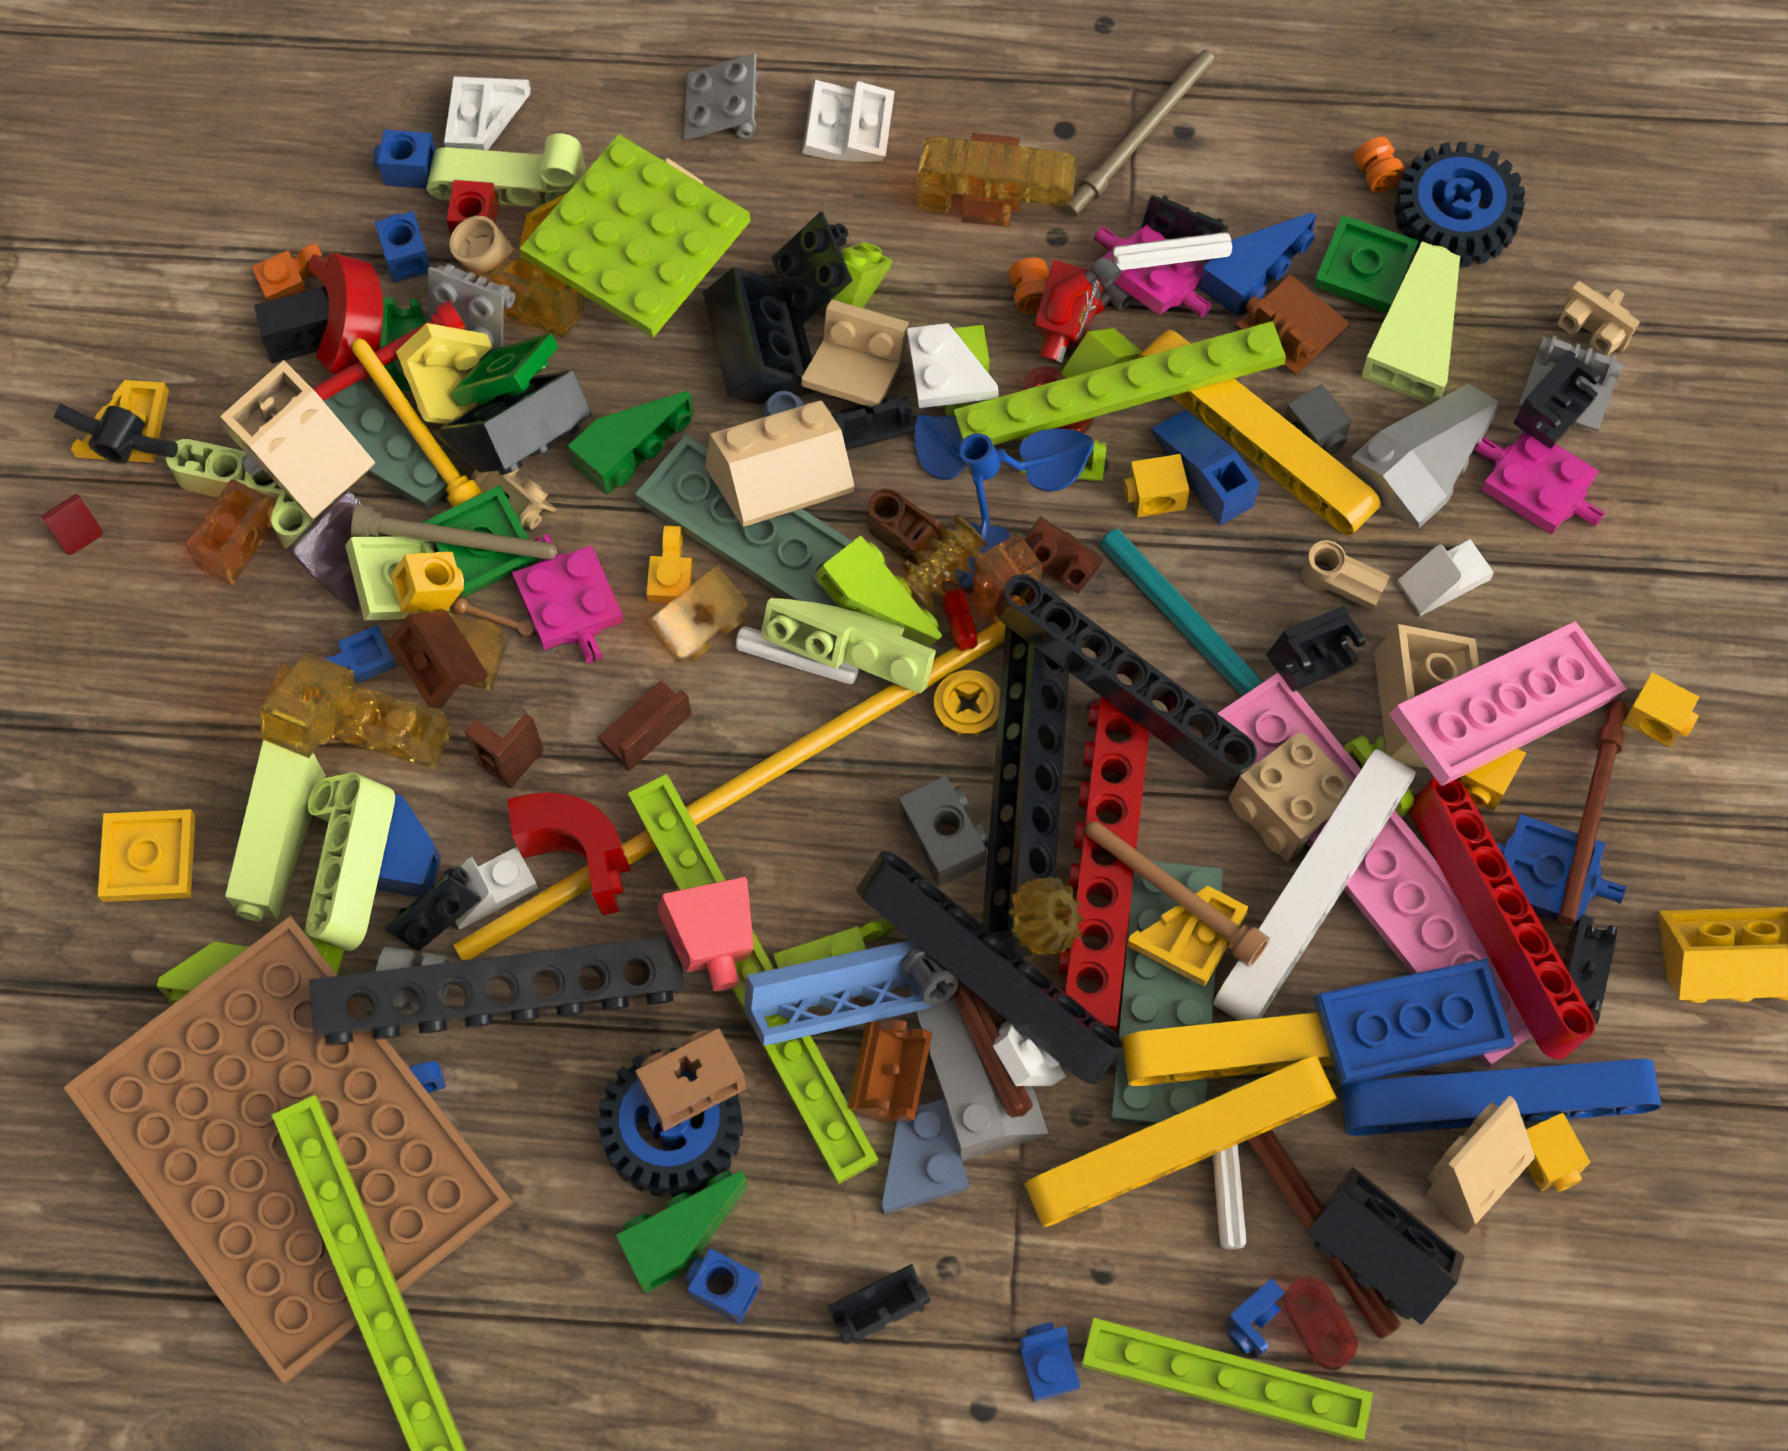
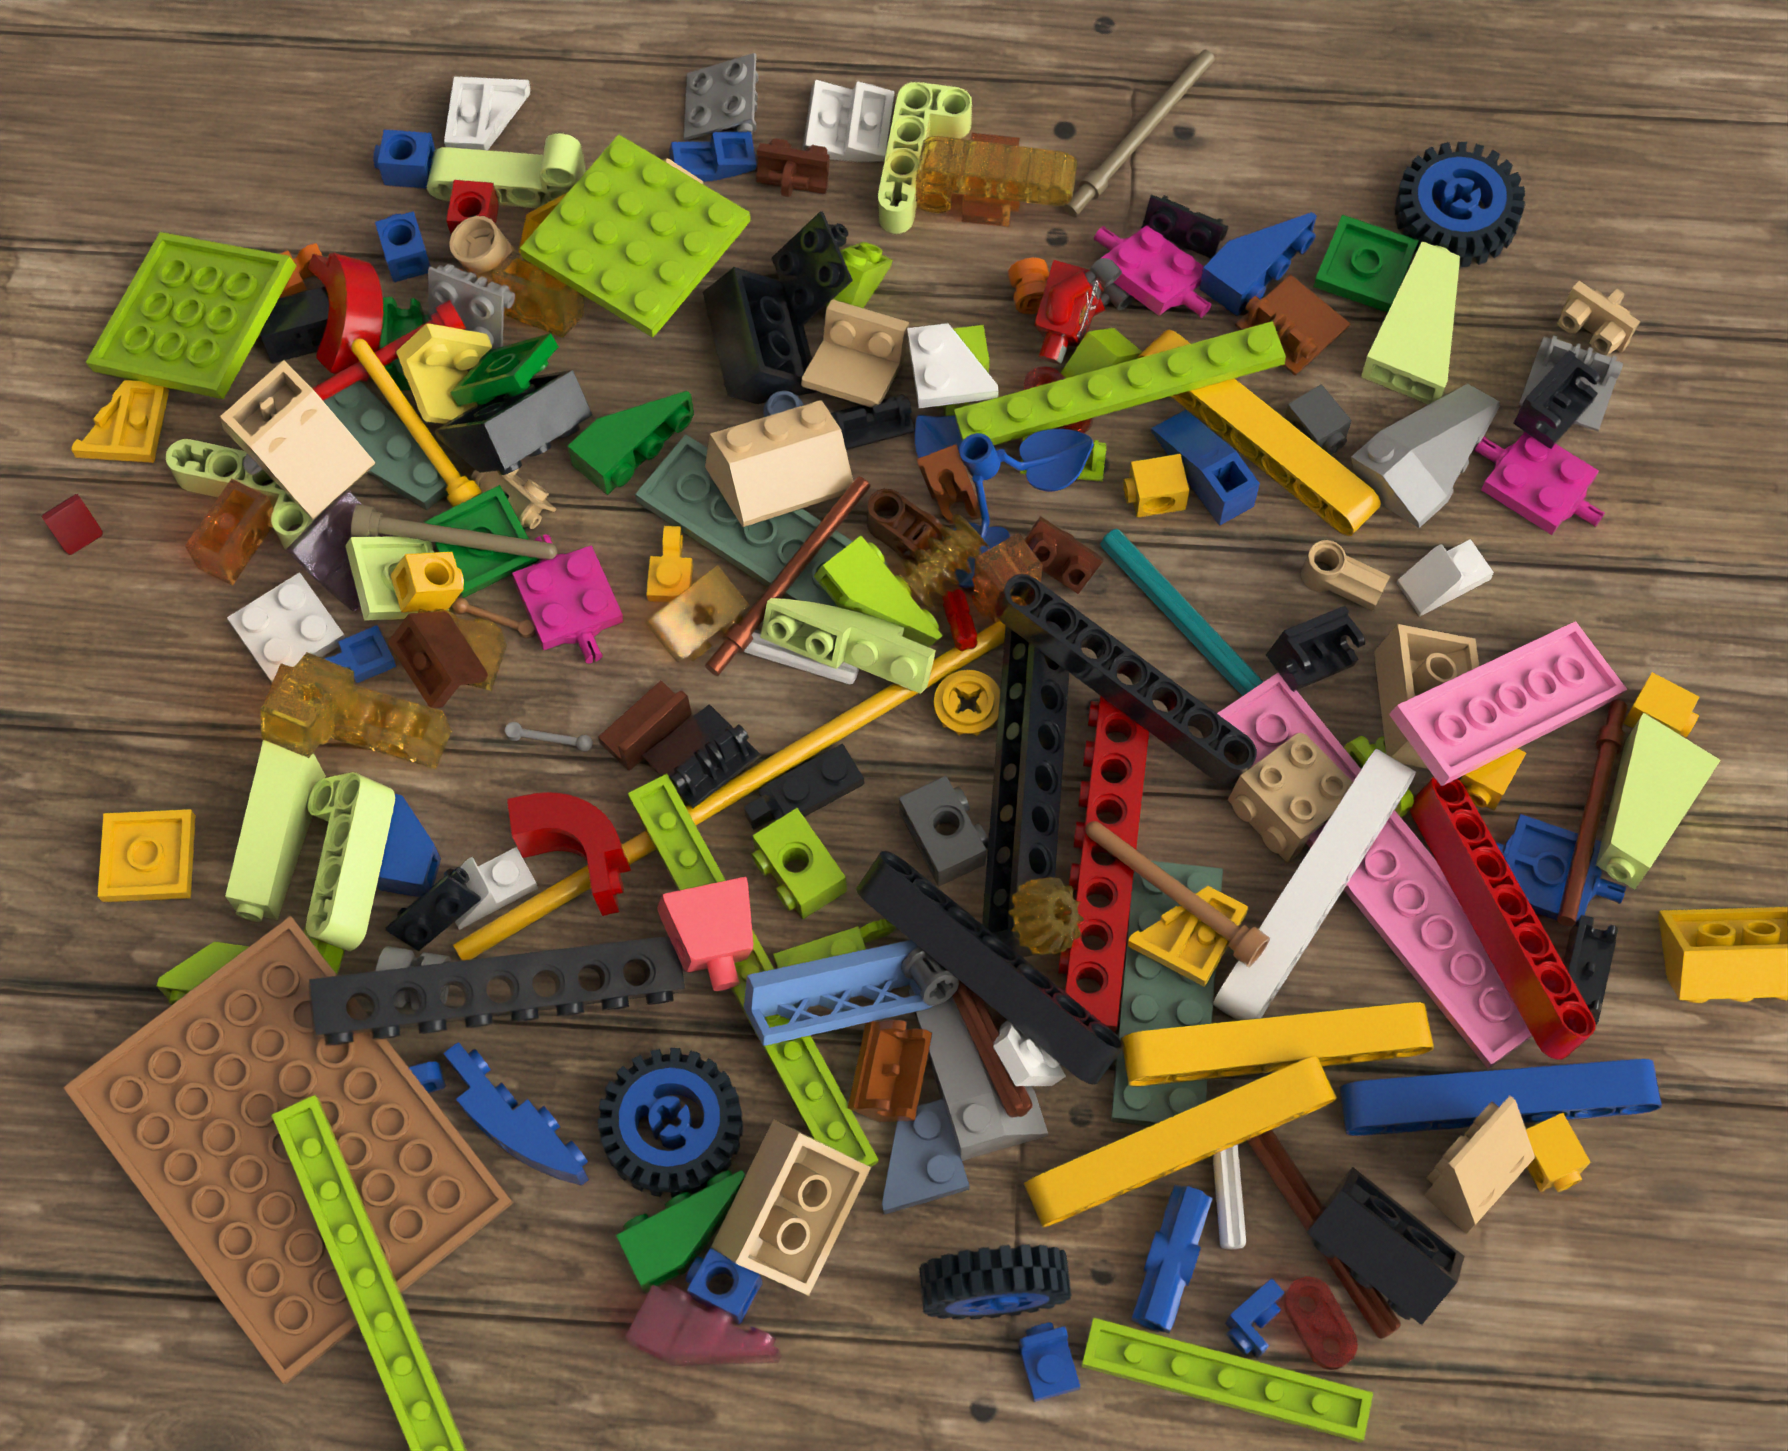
(116, 433): black piece -> none
(191, 314): none -> lime plate
(286, 626): none -> white plate
(507, 756): copper panel -> none
(514, 732): none -> light grey hinge
(520, 1132): none -> blue slope
(677, 1099): medium nougat brick -> none
(689, 1336): none -> clear pink slope
(702, 755): none -> black hinge
(721, 158): none -> blue slope
(740, 635): none -> copper bar
(790, 1208): none -> tan slope
(791, 840): none -> lime brick
(793, 167): none -> copper hips
(806, 787): none -> black hinge
(879, 1305): black hinge -> none
(930, 119): none -> yellowish green beam
(949, 481): none -> dark orange hinge
(995, 1282): none -> black wheel
(1171, 1259): none -> blue piece
(1172, 251): white axle -> none
(1378, 162): orange wheel -> none
(1413, 1021): blue tile -> none
(1650, 797): none -> yellowish green slope

